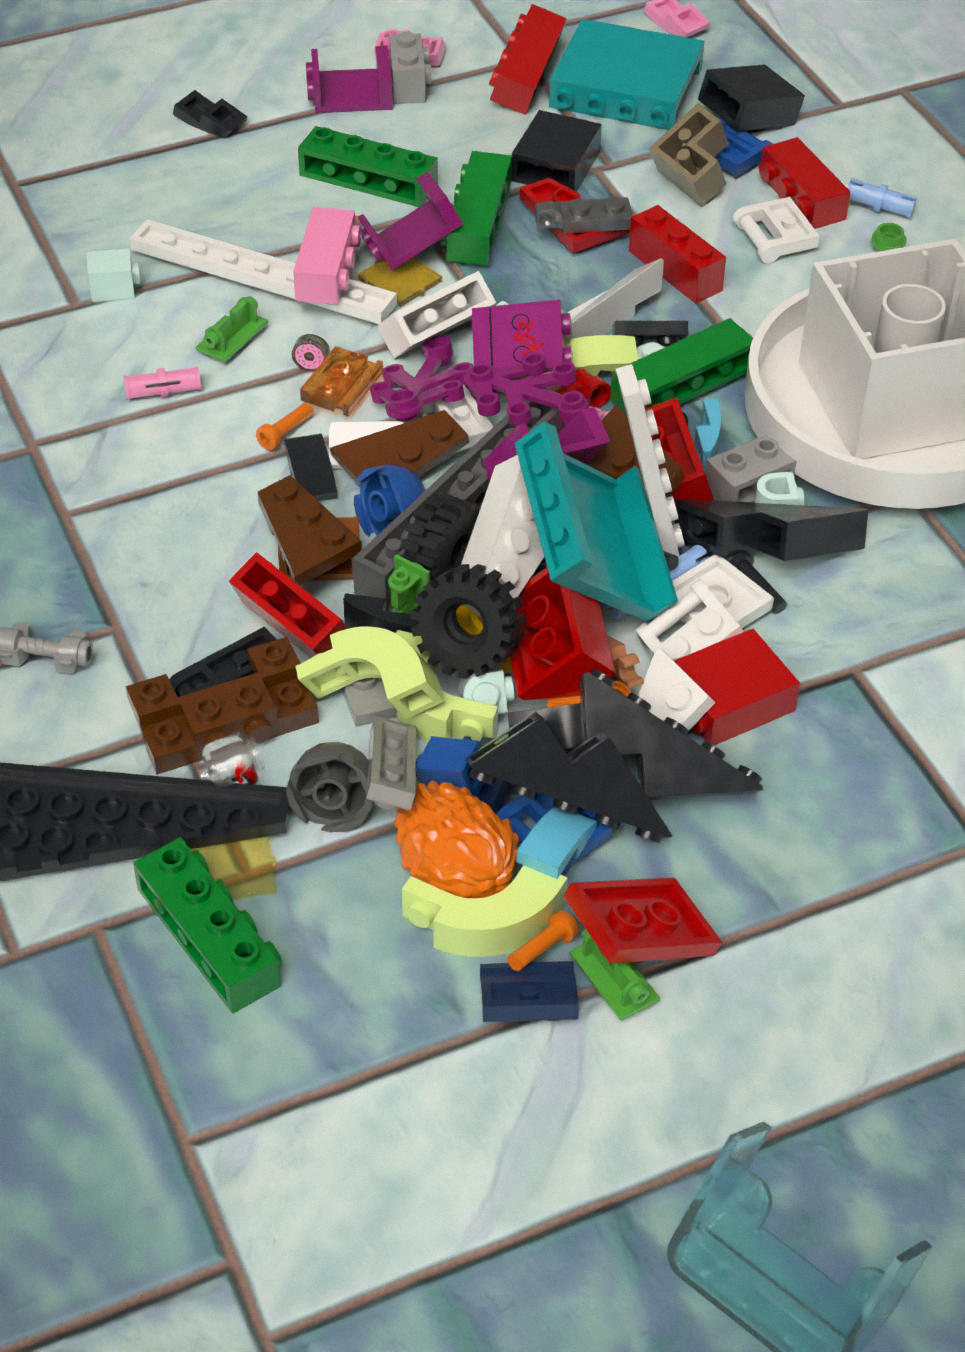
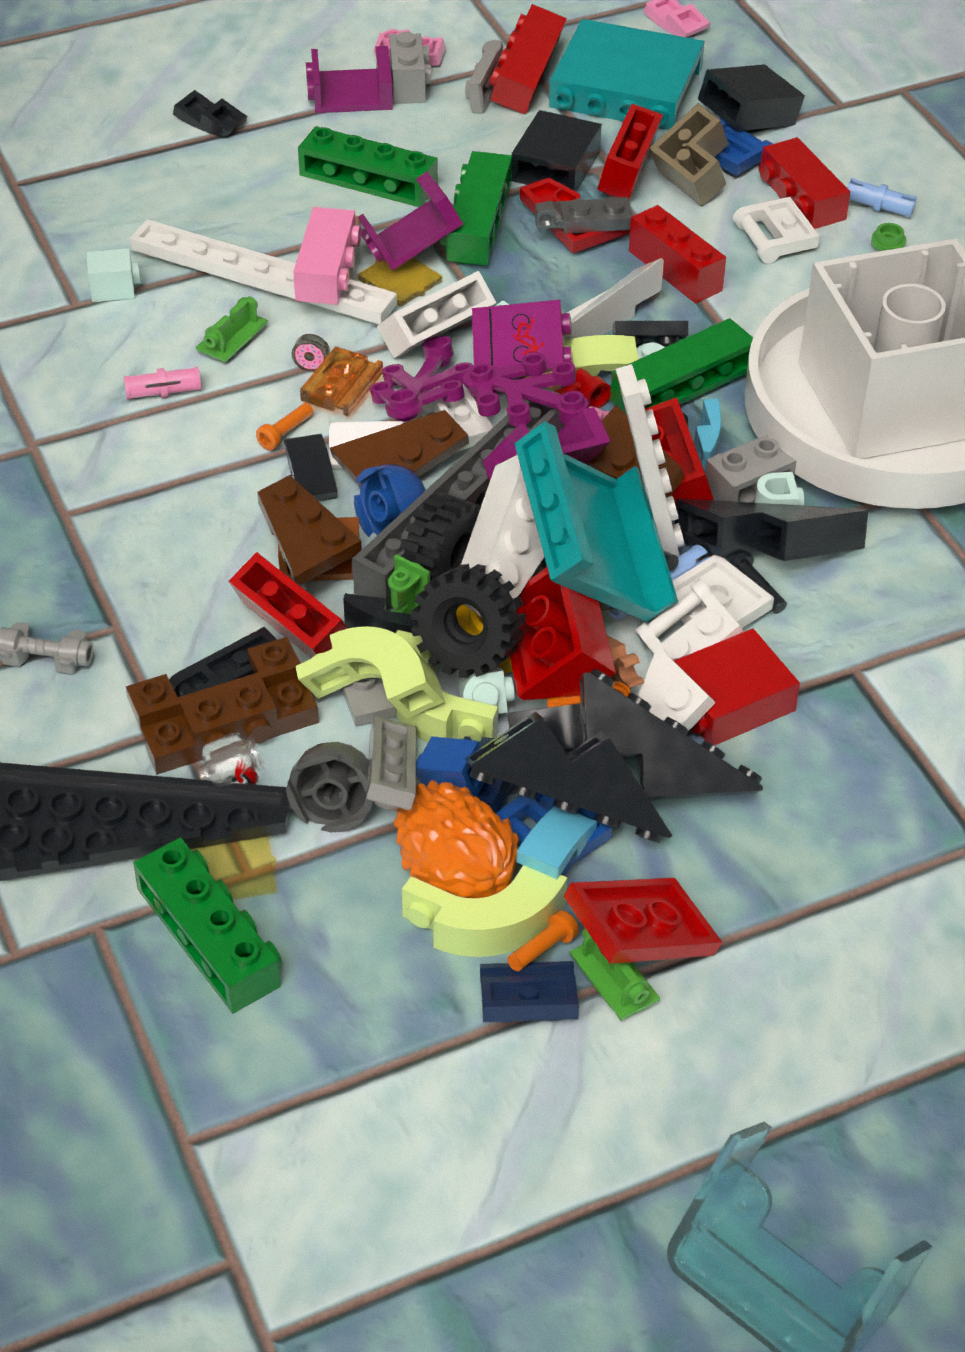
(478, 87): none -> light grey hinge
(629, 152): none -> red brick

